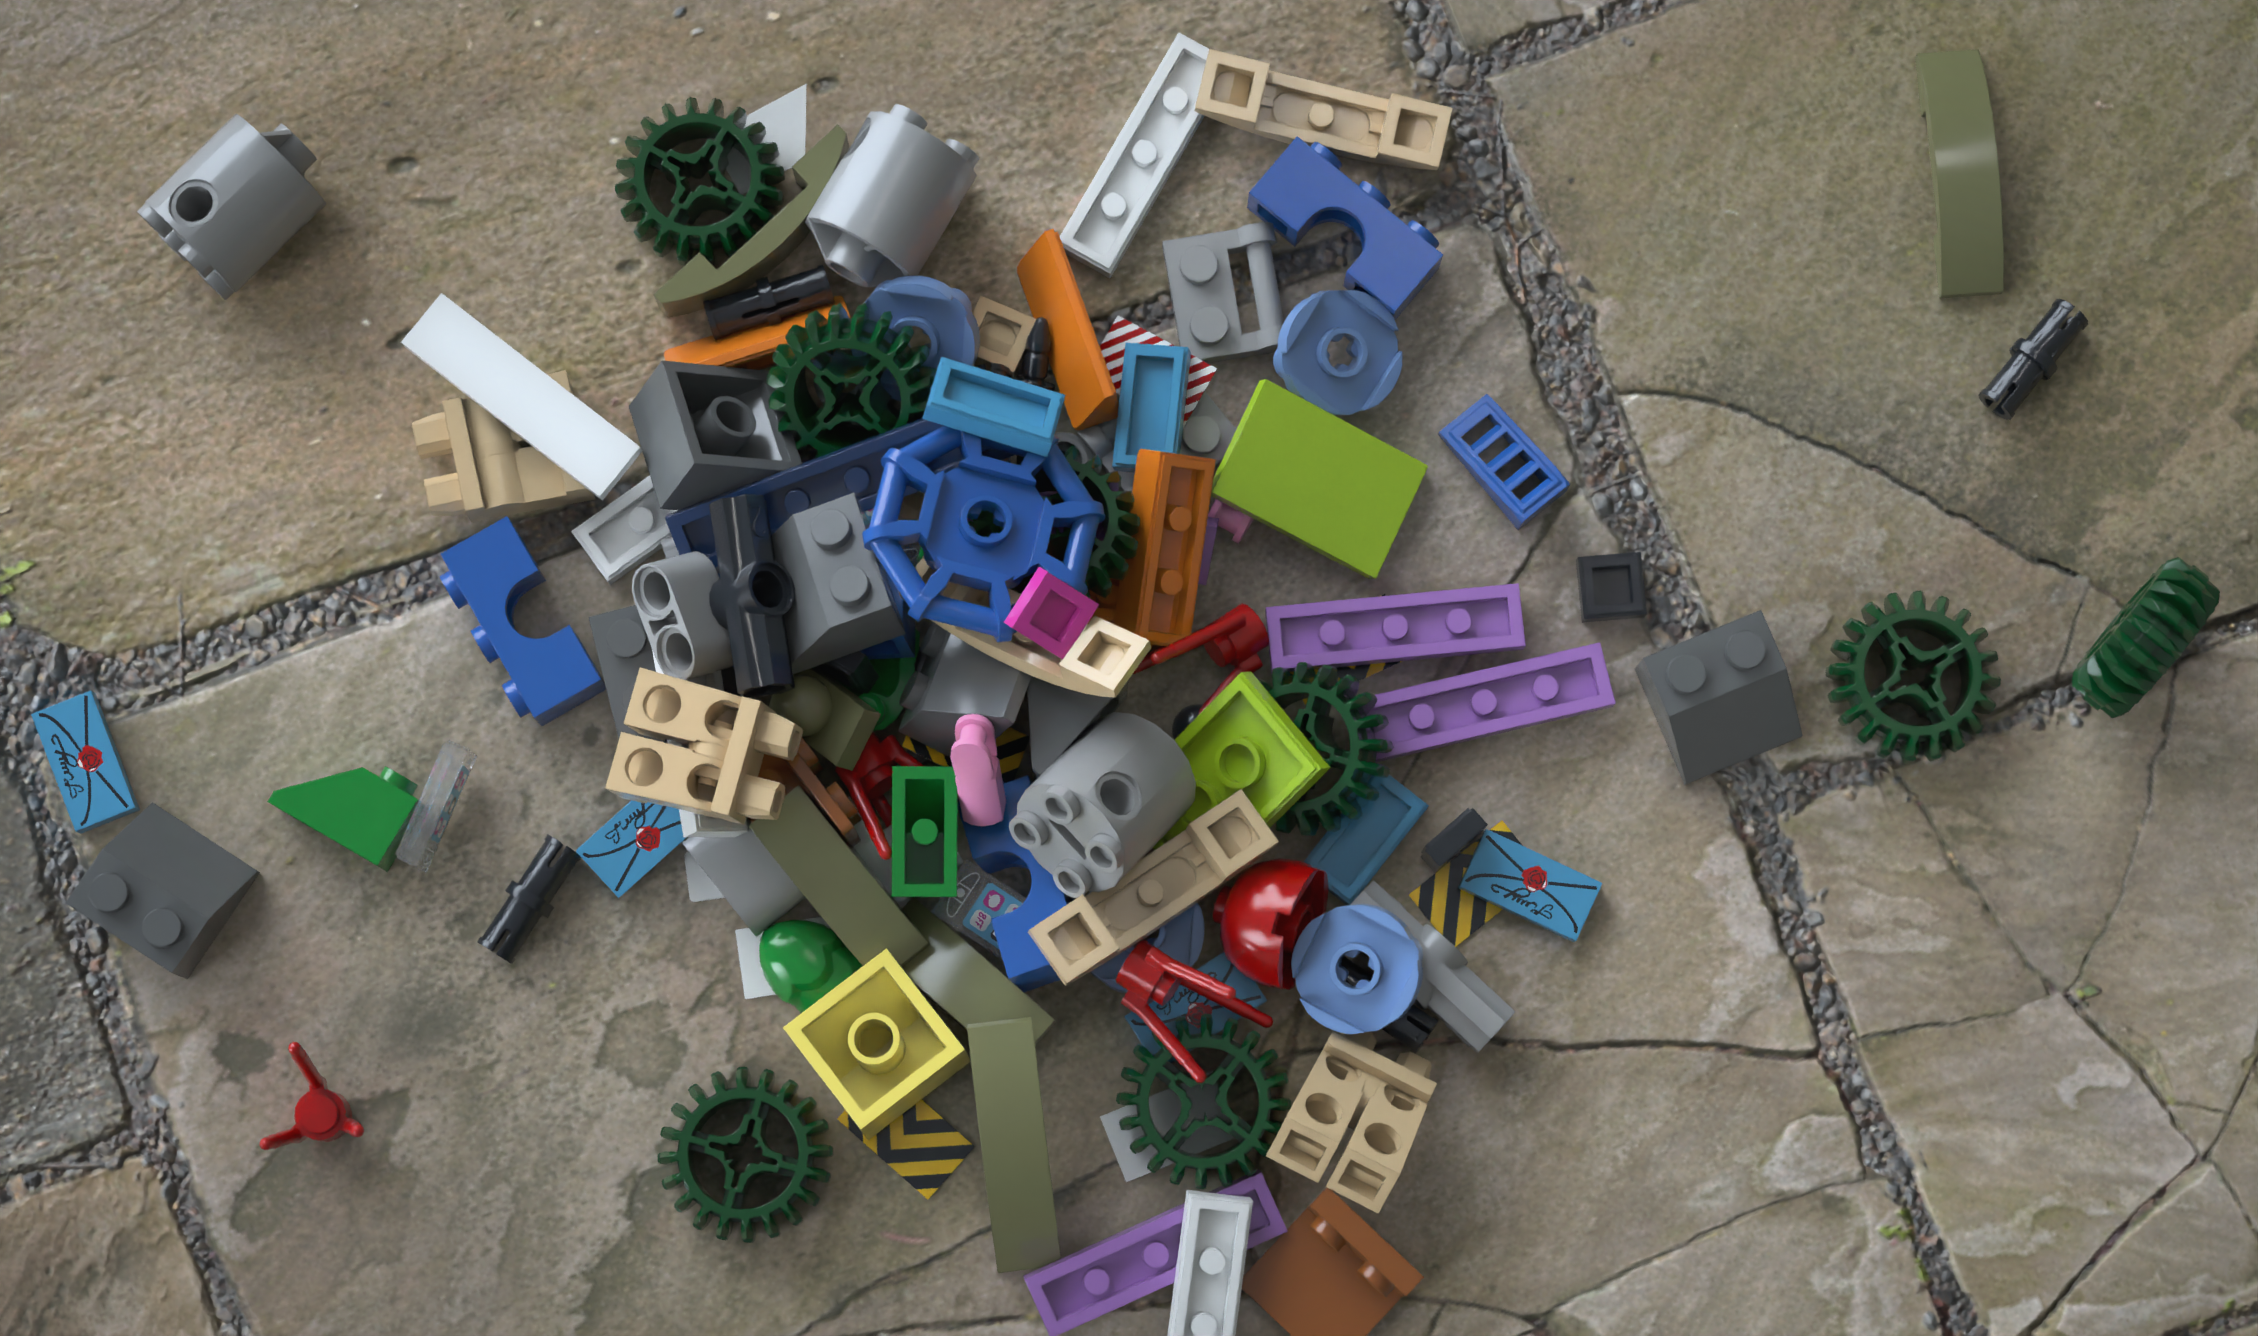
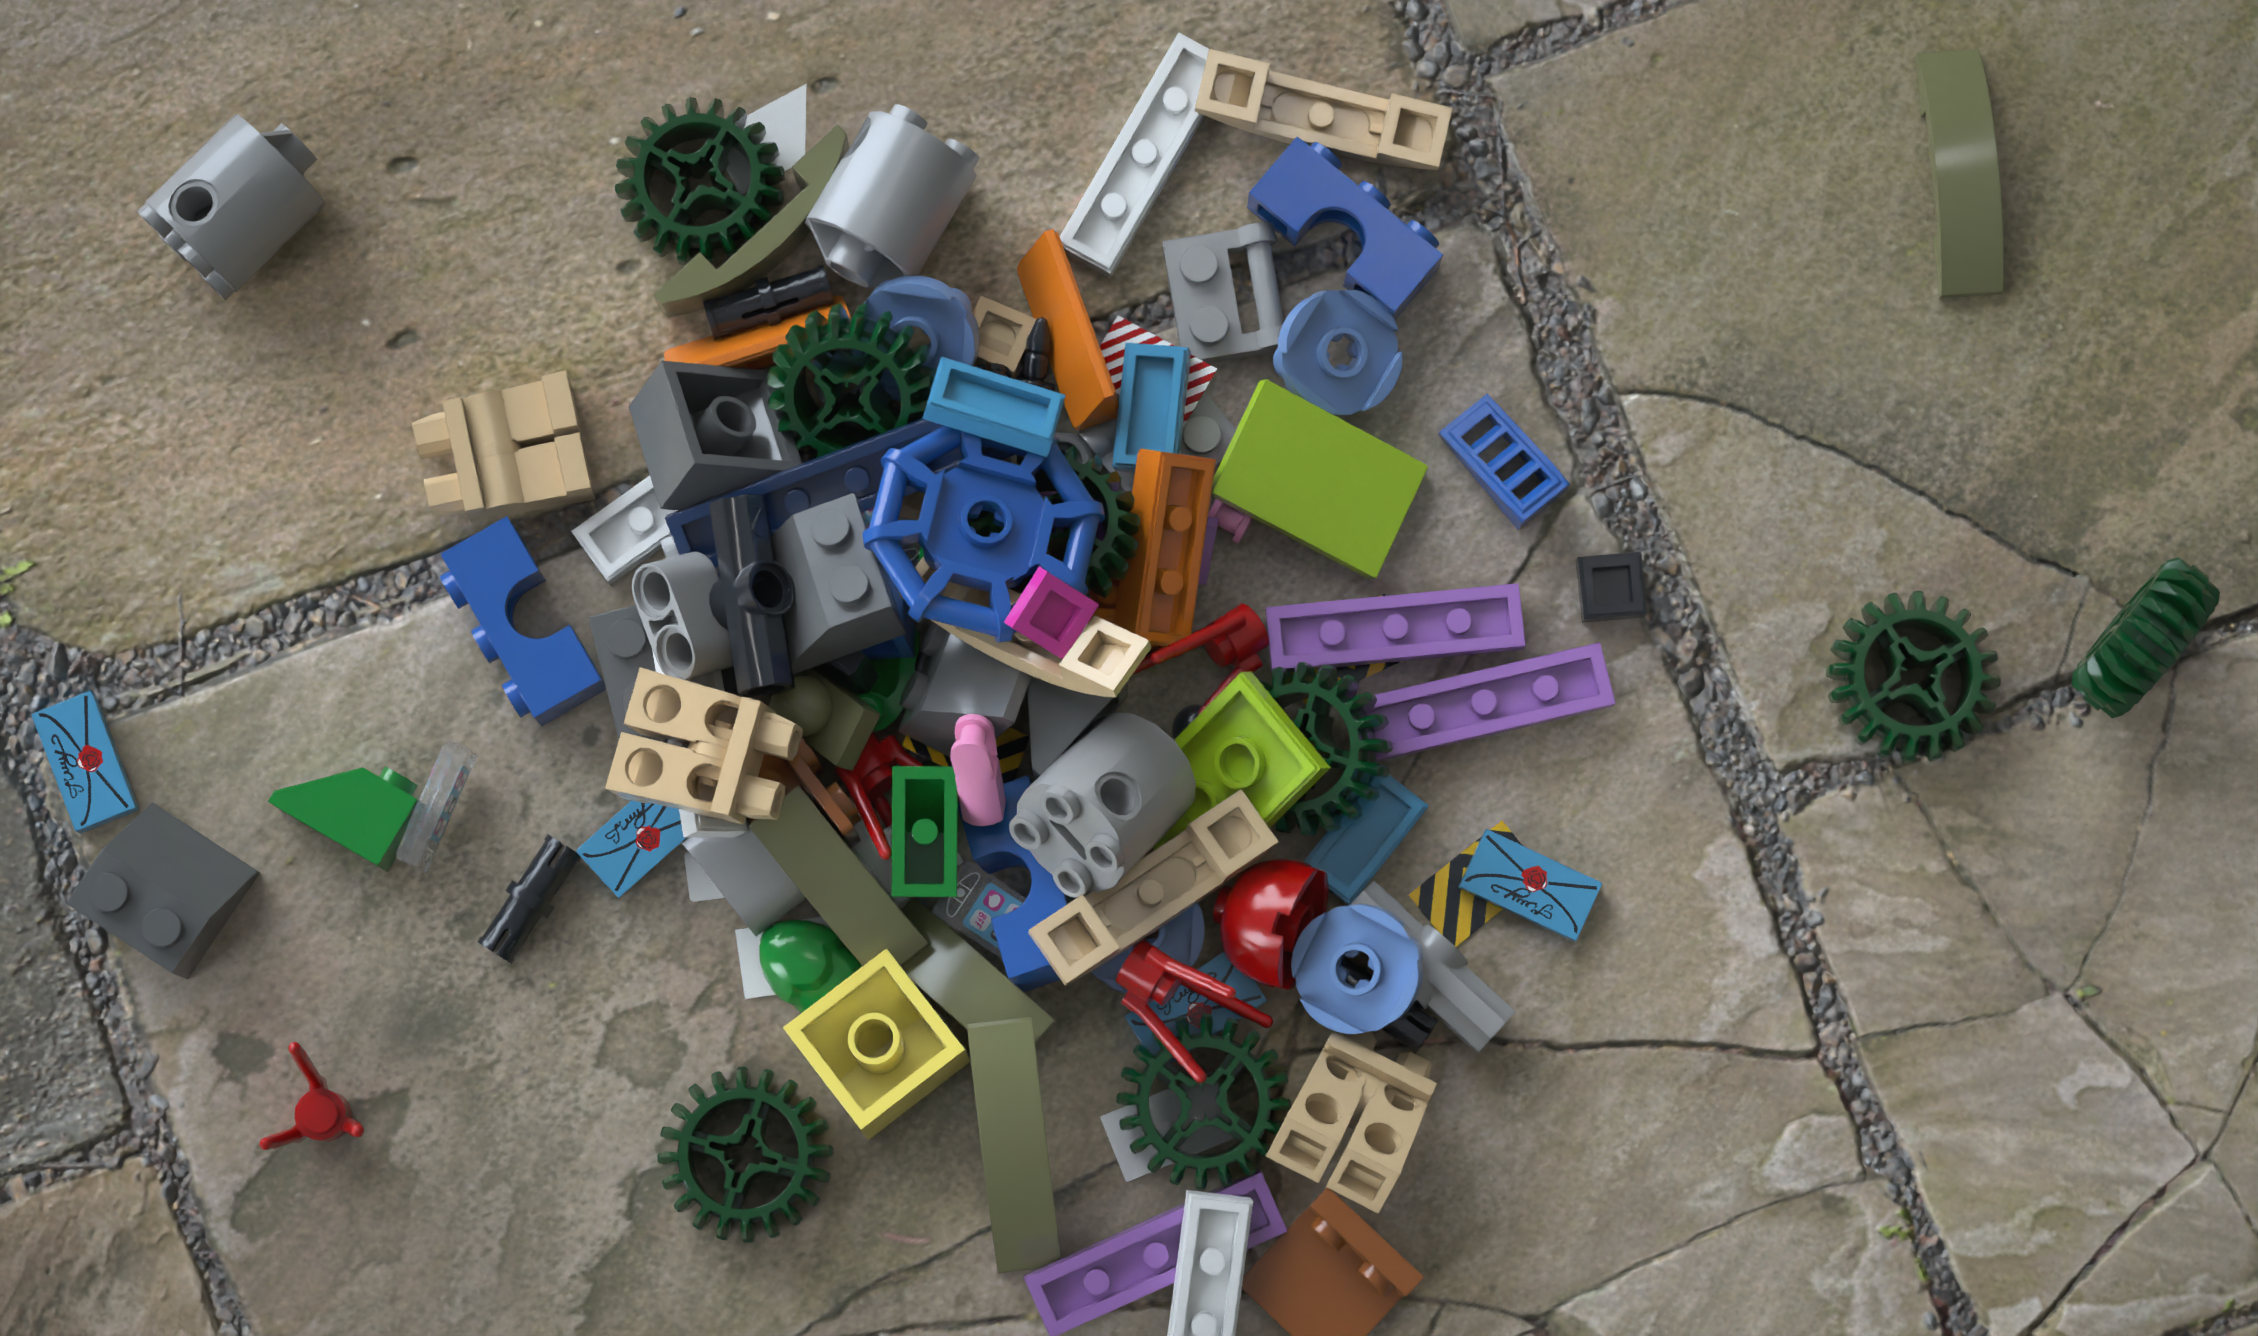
(522, 396): white tile -> none
(917, 1146): sticker -> none
(1453, 839): black tile -> none
(1721, 697): dark grey slope -> none
(2033, 359): black pin -> none

